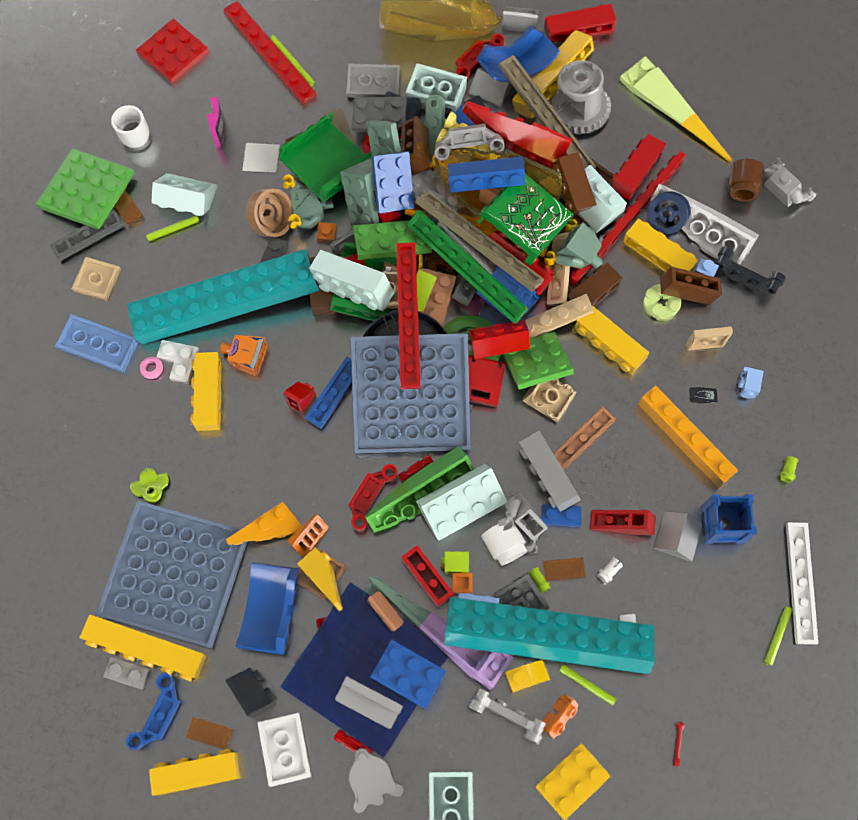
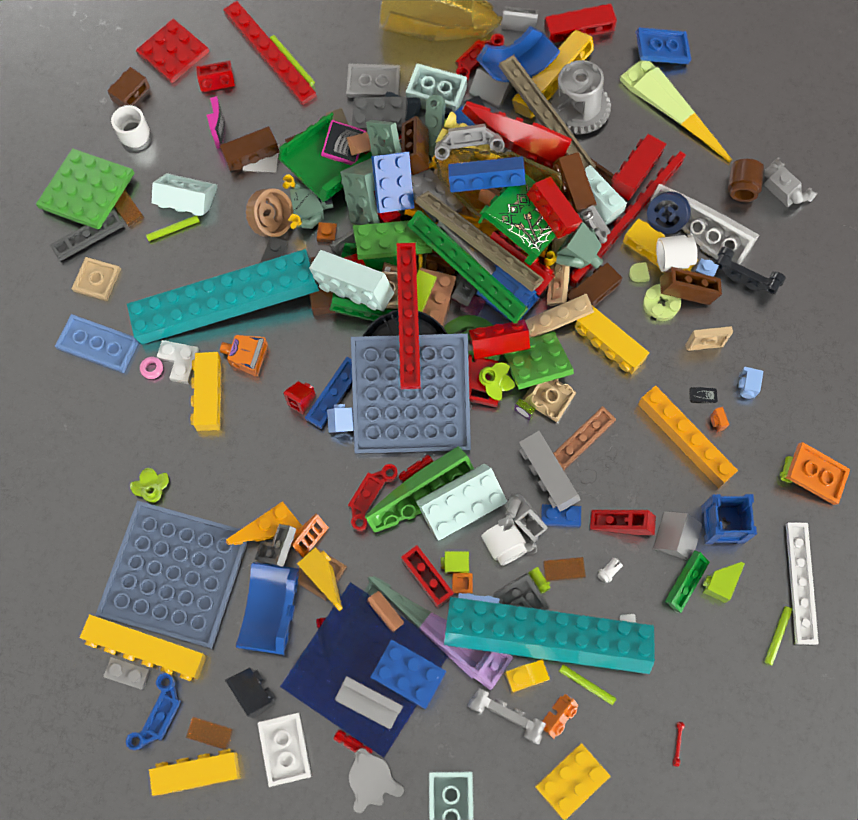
(128, 88): none -> reddish brown brick
(215, 76): none -> red bracket
(249, 148): none -> reddish brown brick
(277, 551): none -> dark grey plate
(336, 142): none -> slope
(340, 419): none -> light blue brick
(359, 143): none -> nougat slope
(499, 380): none -> lime plate
(524, 409): none -> tile
(554, 207): none -> red brick
(593, 220): none -> light grey hinge
(639, 272): none -> yellowish green tile
(663, 45): none -> blue plate
(676, 252): none -> white piece
(687, 581): none -> green plate
(719, 419): none -> orange plate
(723, 582): none -> lime slope
(818, 473): none -> orange plate

